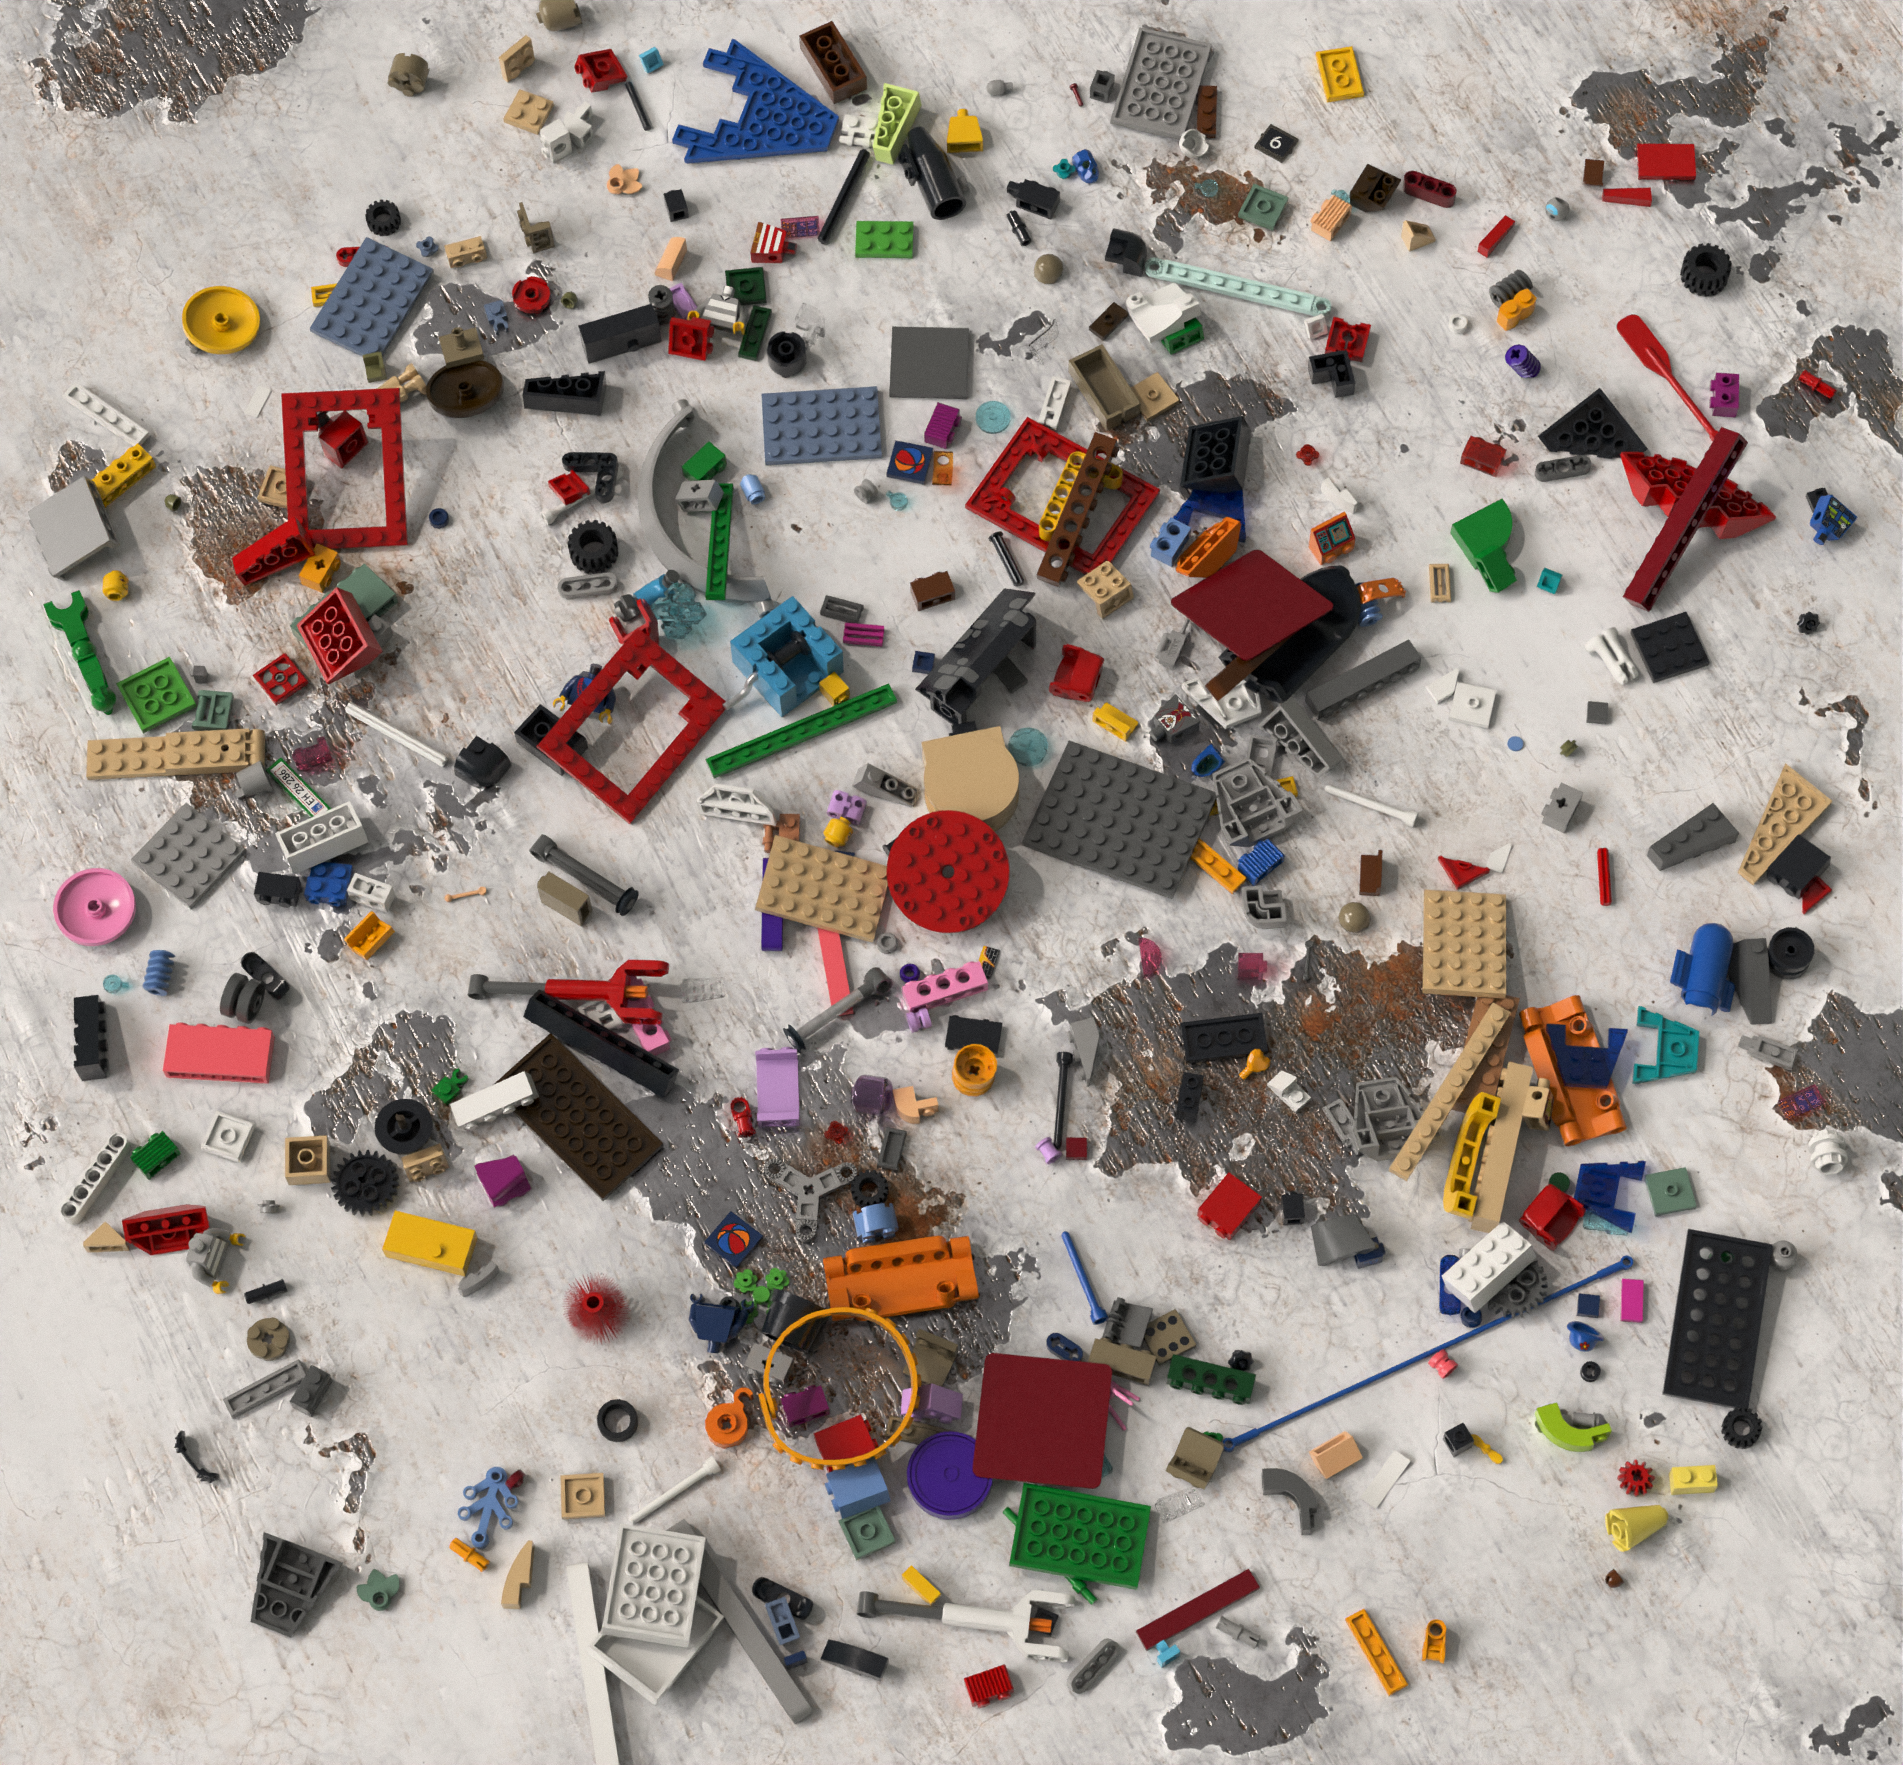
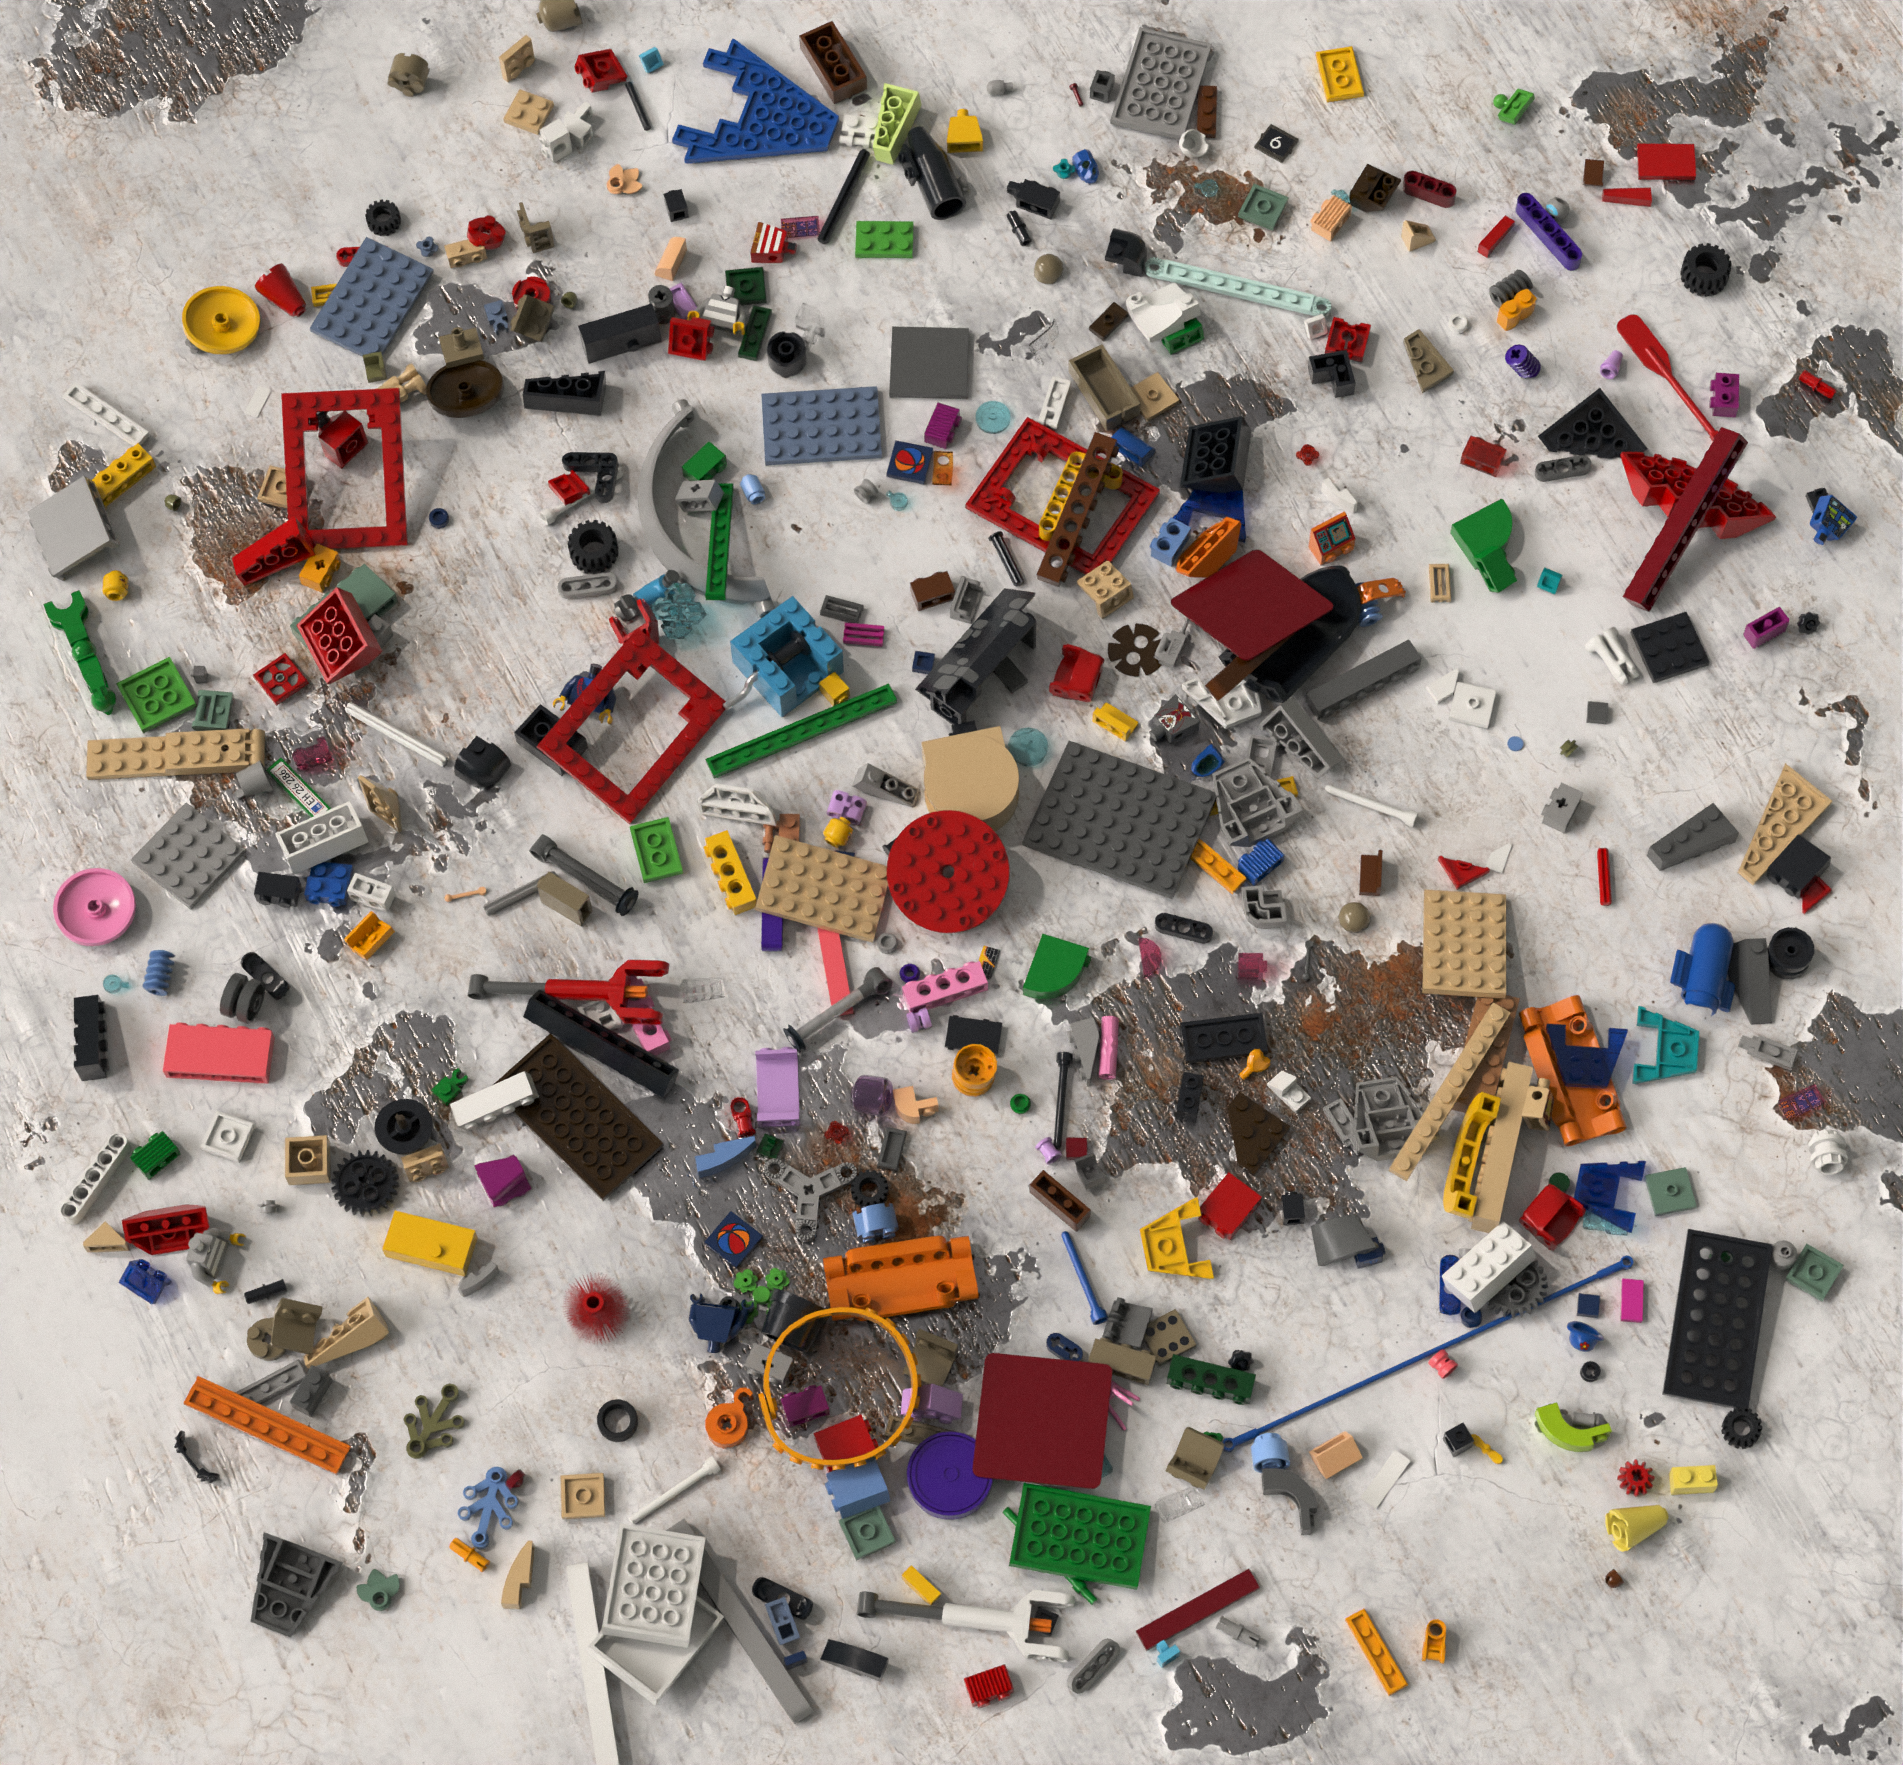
(144, 1280): none -> clear blue bracket
(267, 1425): none -> orange plate
(281, 290): none -> red cone
(295, 1325): none -> dark tan bracket
(358, 1331): none -> tan wedge
(382, 802): none -> tan wedge
(432, 1424): none -> olive plant
(495, 232): none -> red plate
(512, 897): none -> light grey axle
(532, 317): none -> dark tan bracket
(656, 850): none -> bright green plate
(722, 844): none -> yellow brick
(725, 1156): none -> medium blue slope
(770, 1147): none -> dark green tile
(965, 600): none -> light grey hinge
(1020, 1103): none -> green plate
(1055, 968): none -> green brick
(1059, 1200): none -> reddish brown brick
(1089, 1171): none -> flat silver bracket
(1108, 1047): none -> bright pink axle
(1126, 638): none -> dark brown piece
(1133, 447): none -> blue brick
(1165, 1244): none -> yellow wing
(1181, 920): none -> black beam
(1253, 1132): none -> dark brown plate
(1270, 1452): none -> light blue piece
(1426, 361): none -> dark tan wing
(1514, 107): none -> bright green plate
(1551, 239): none -> dark purple beam
(1611, 365): none -> lavender cone
(1766, 627): none -> magenta brick
(1814, 1272): none -> sand green plate

